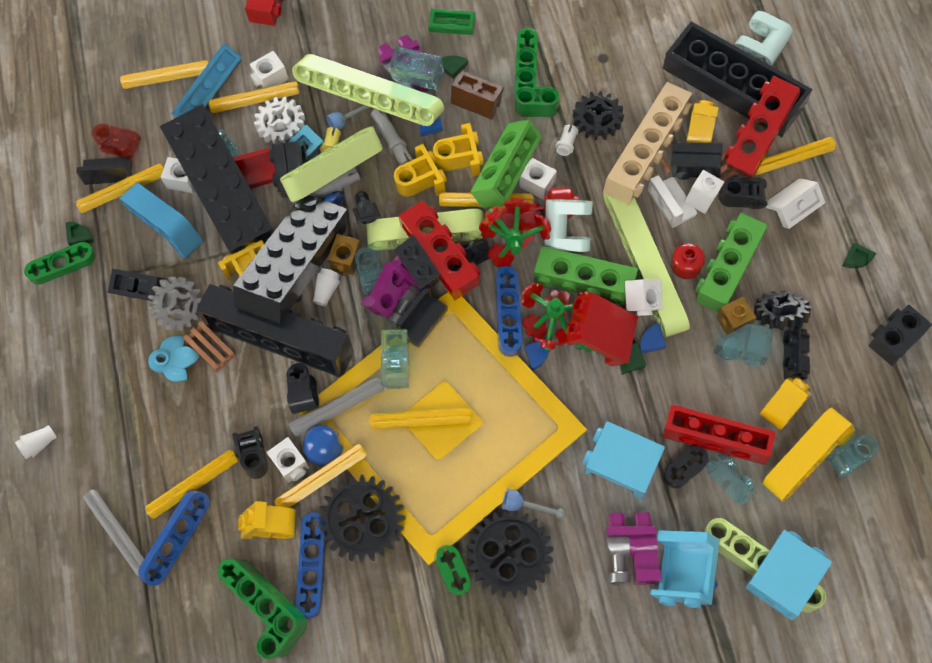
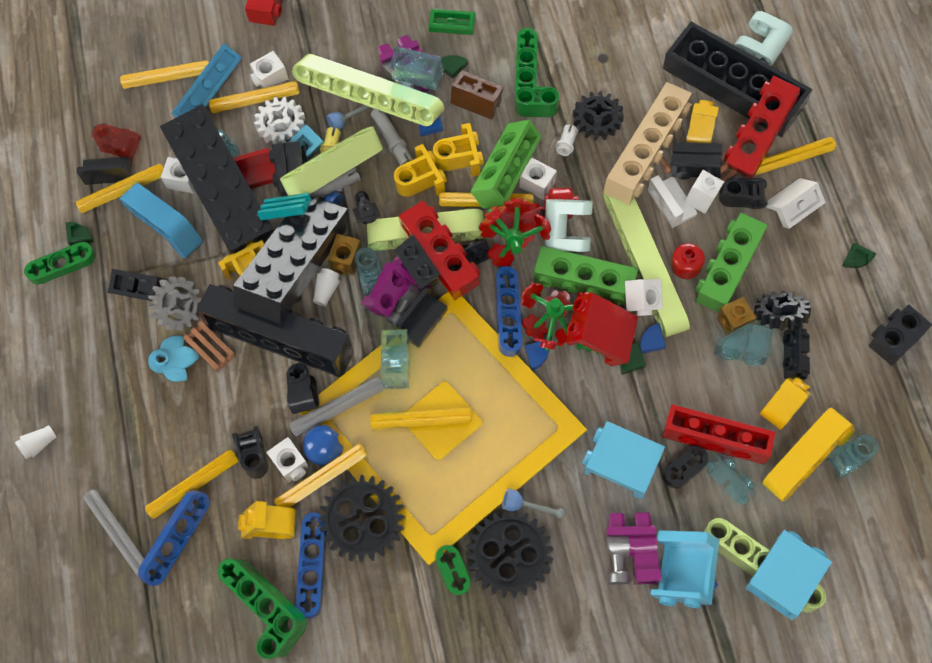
(284, 206): none -> teal tile

